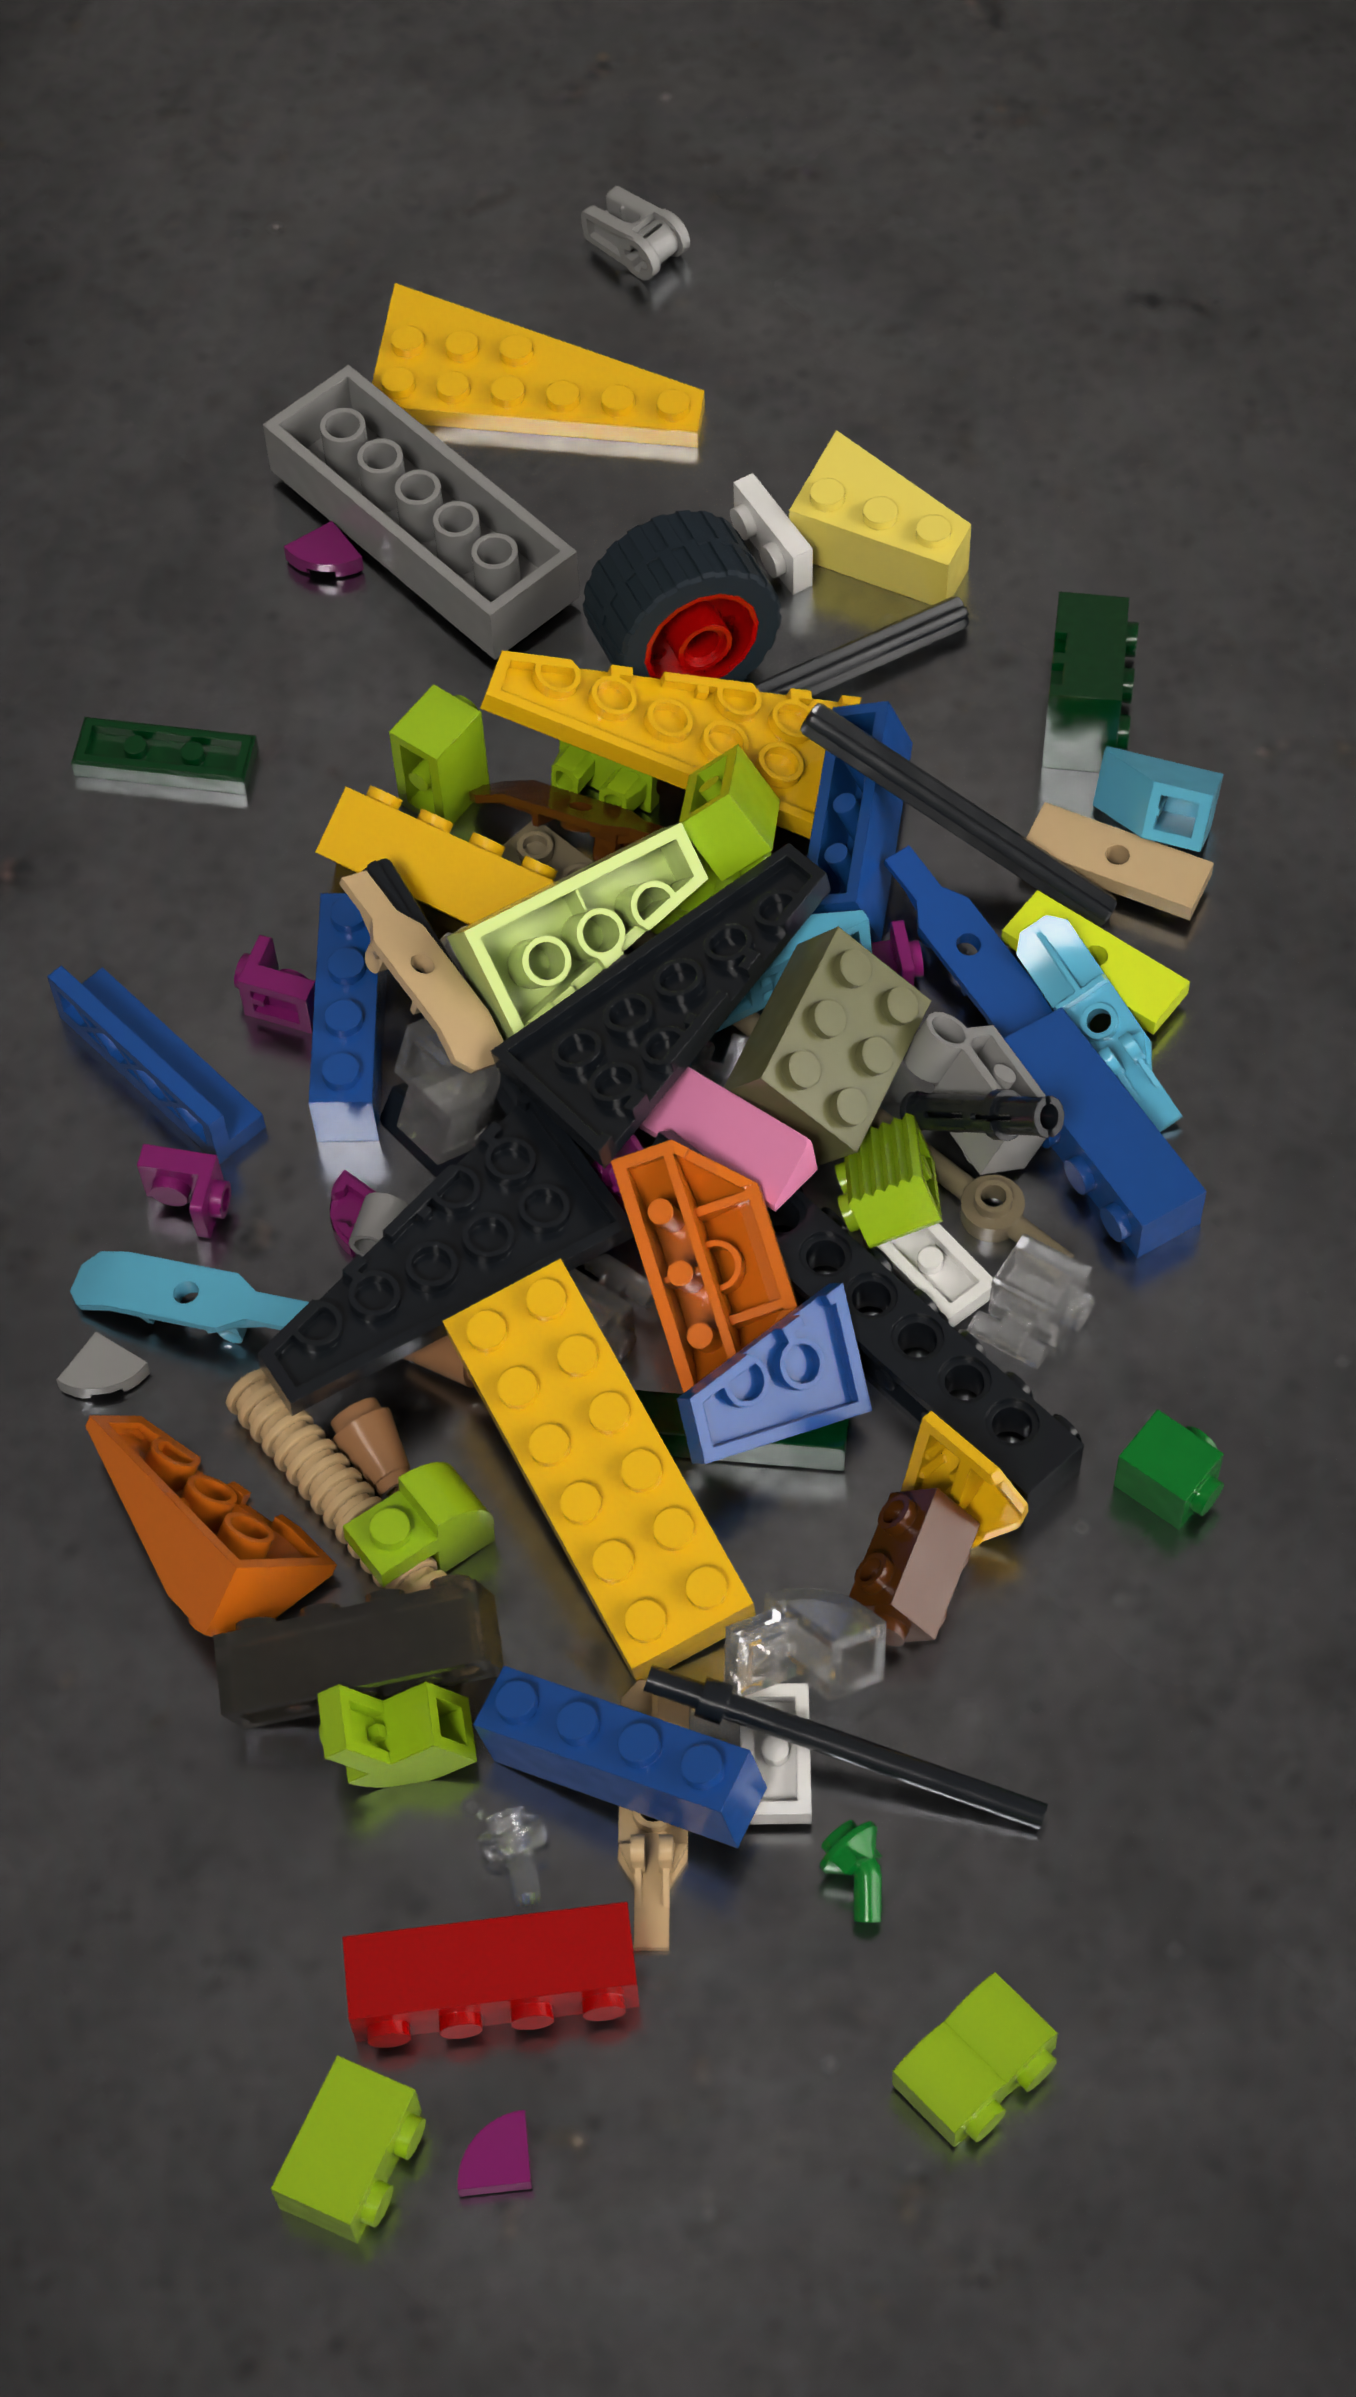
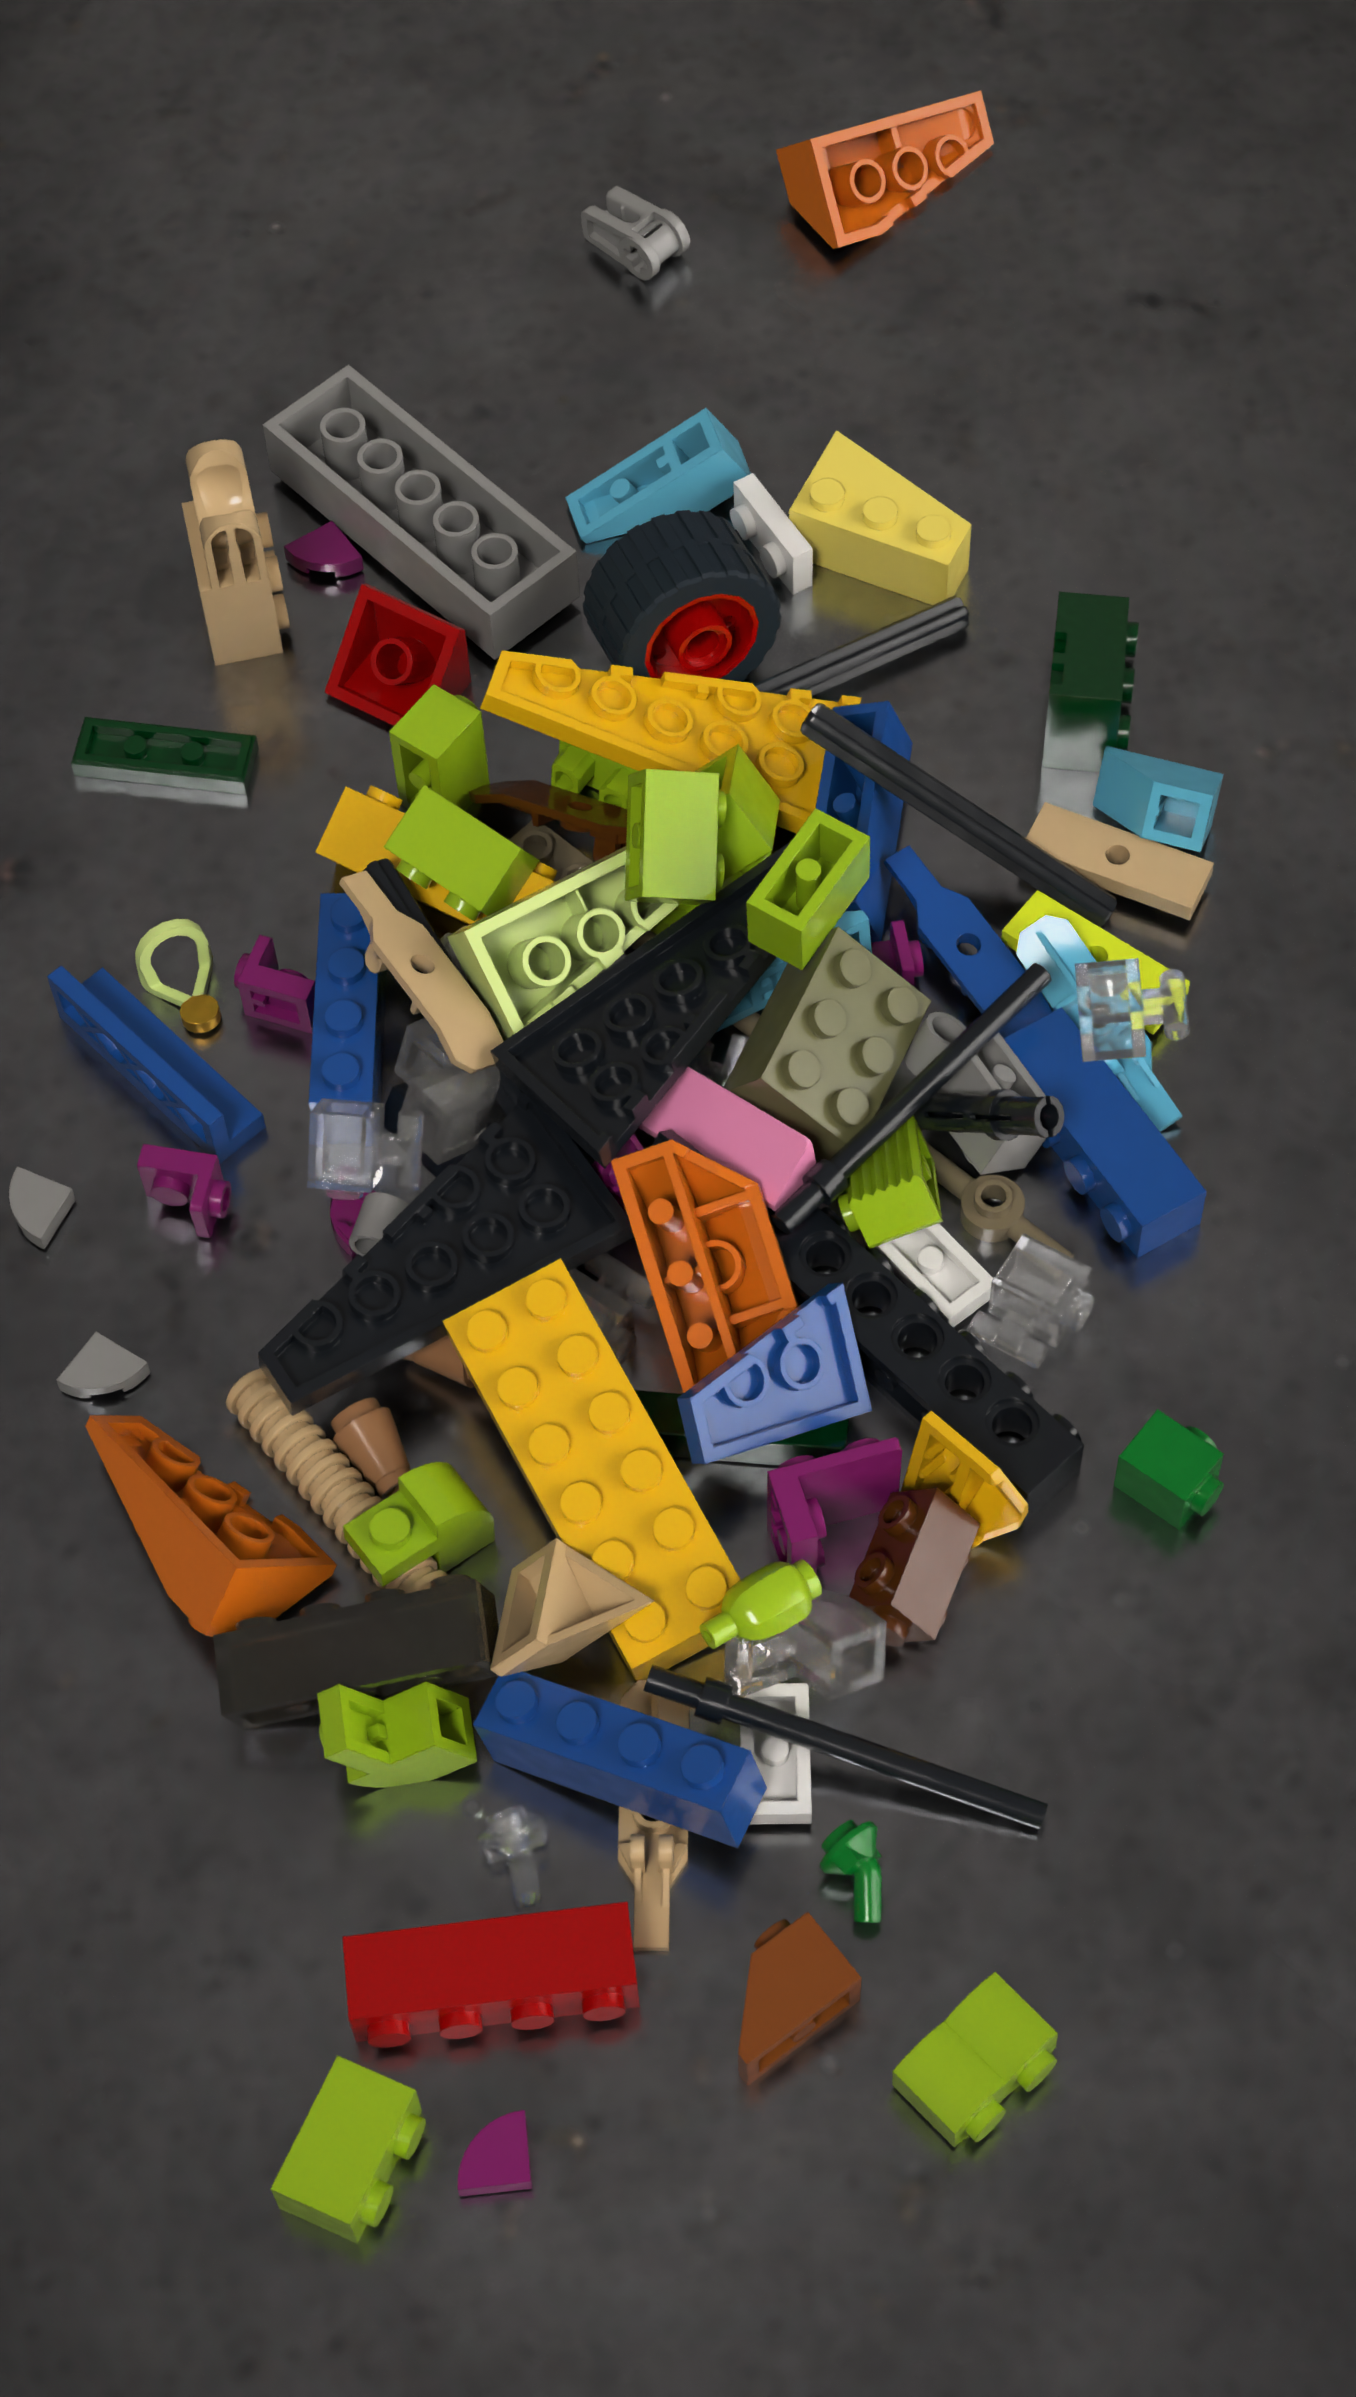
(38, 1205): none -> light grey tile
(155, 1286): medium azure piece -> none
(200, 1011): none -> yellowish green piece
(229, 556): none -> tan brick
(351, 1147): none -> clear brick
(395, 656): none -> red slope
(460, 854): none -> lime brick
(496, 376): yellow wing -> none
(557, 1608): none -> tan slope
(674, 837): none -> lime brick
(677, 472): none -> medium azure slope
(764, 1603): none -> lime plant
(792, 1993): none -> dark orange slope
(808, 889): none -> lime brick
(825, 1491): none -> magenta bracket
(829, 1177): none -> black bar
(872, 173): none -> orange wedge
(1116, 1008): none -> clear brick

